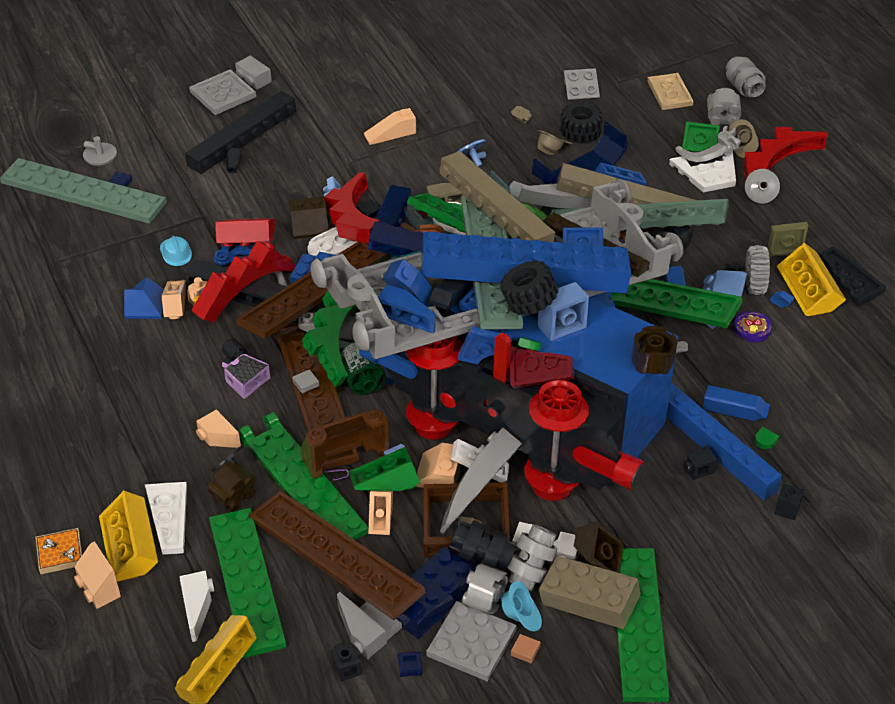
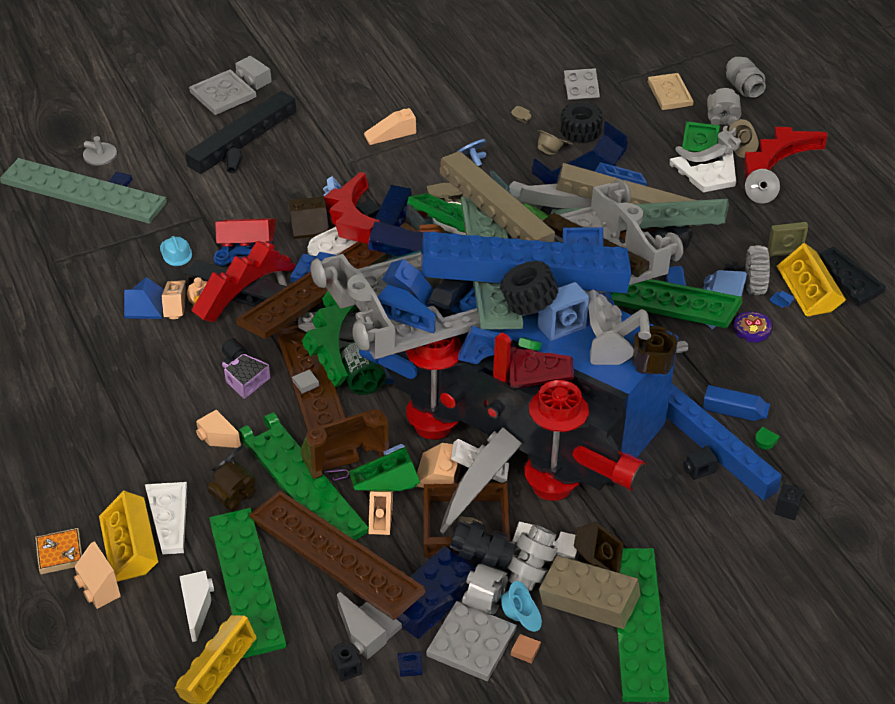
(605, 319): none -> light grey plate

